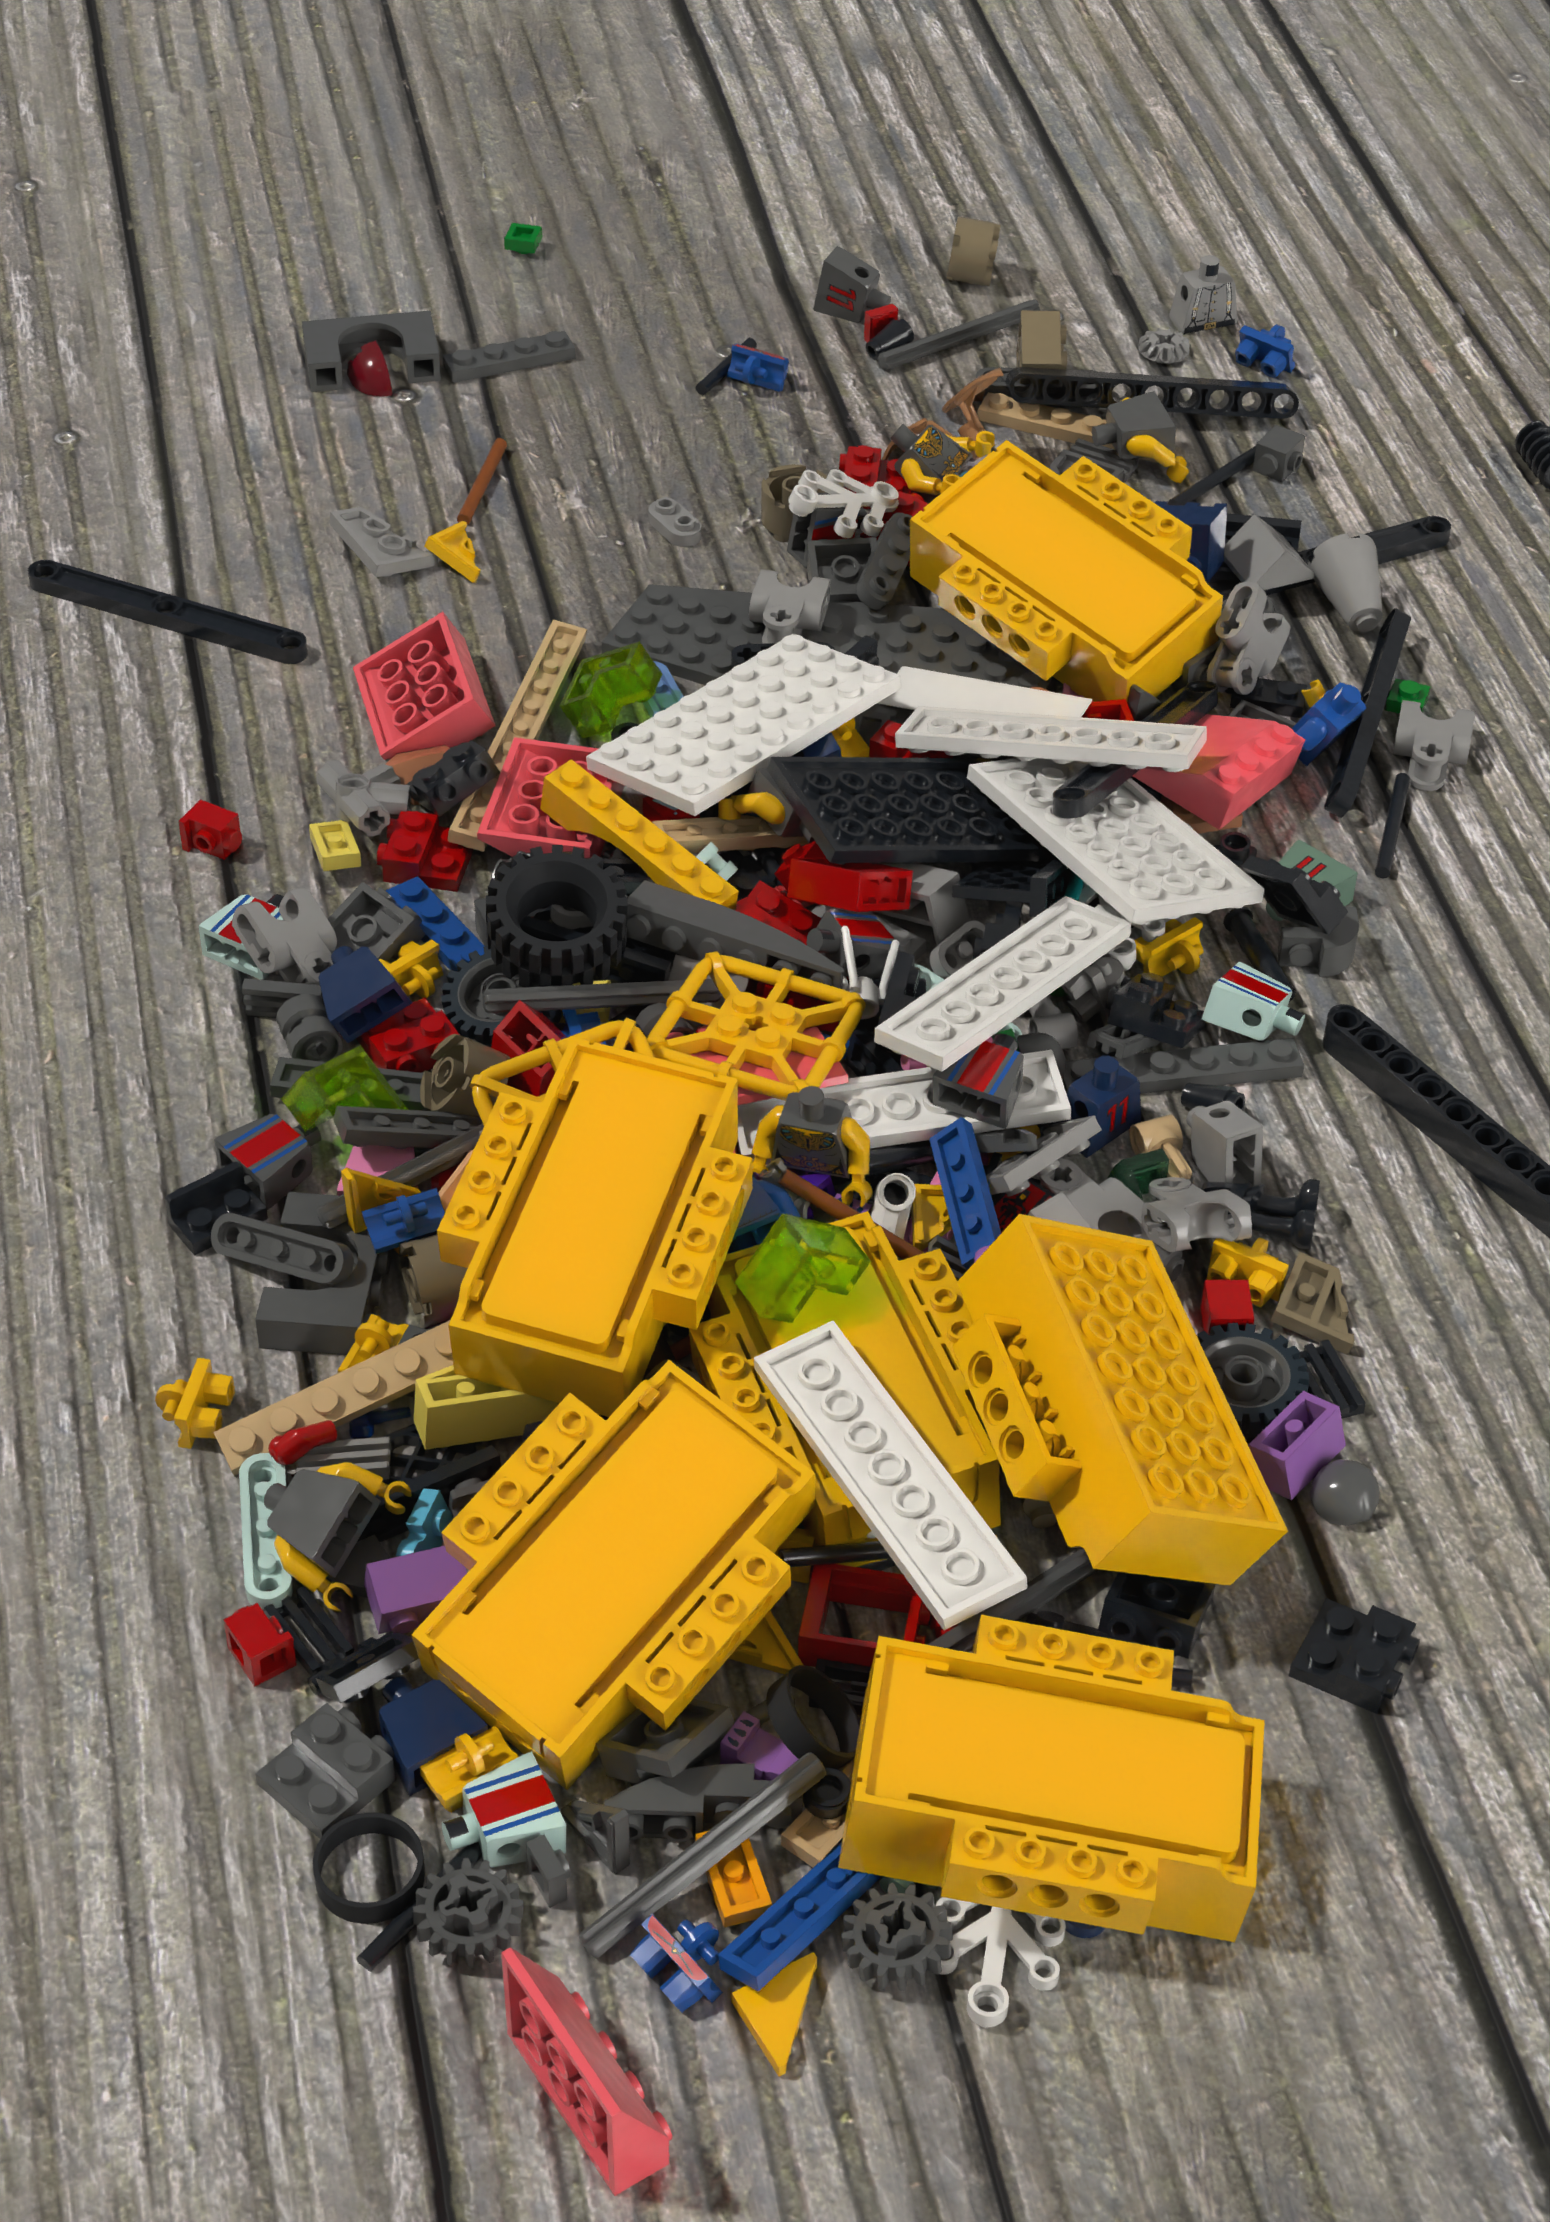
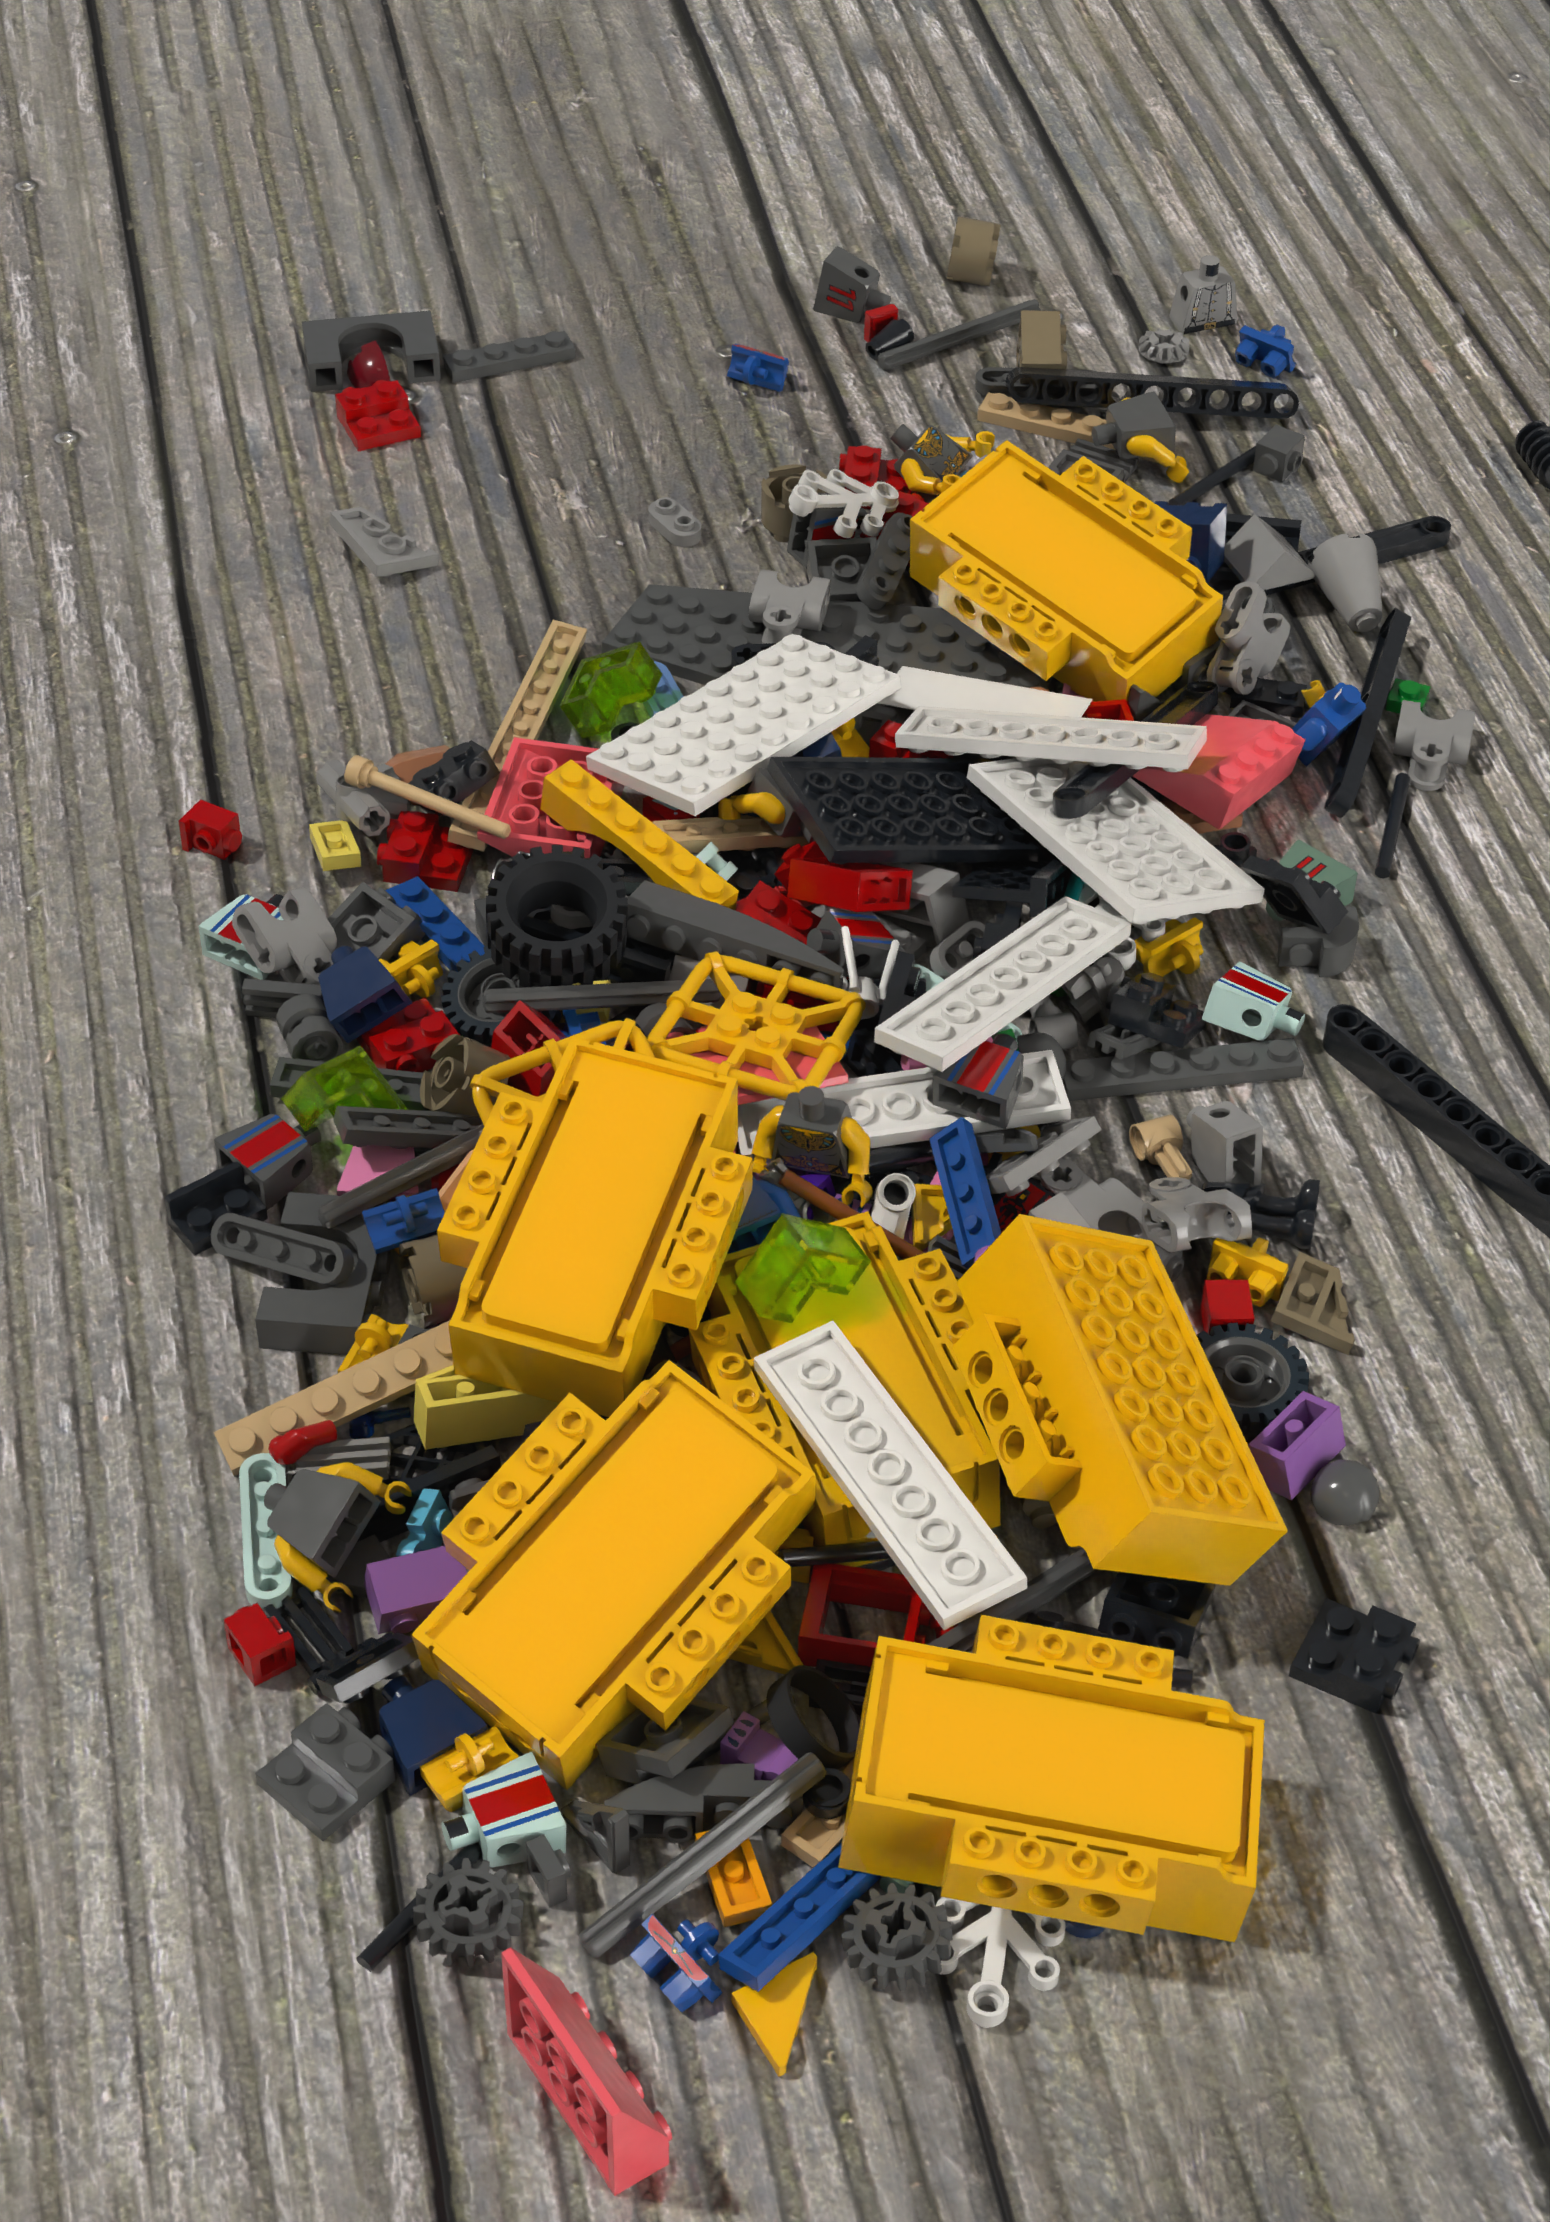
(187, 618): black beam -> none
(189, 1402): yellow hips -> none
(362, 773): none -> tan piece
(368, 1824): black tyre -> none
(369, 1191): yellow tile -> none
(376, 415): none -> red plate
(423, 691): coral slope -> none
(455, 550): yellow tile -> none
(482, 481): dark orange bar -> none
(523, 238): green plate -> none
(720, 371): black bar -> none
(971, 392): medium nougat plant -> none
(1110, 1096): dark blue torso -> none
(1140, 1170): clear green plate -> none
(1207, 1095): black cone -> none
(1254, 946): black pin -> none
(1326, 1354): black tile -> none

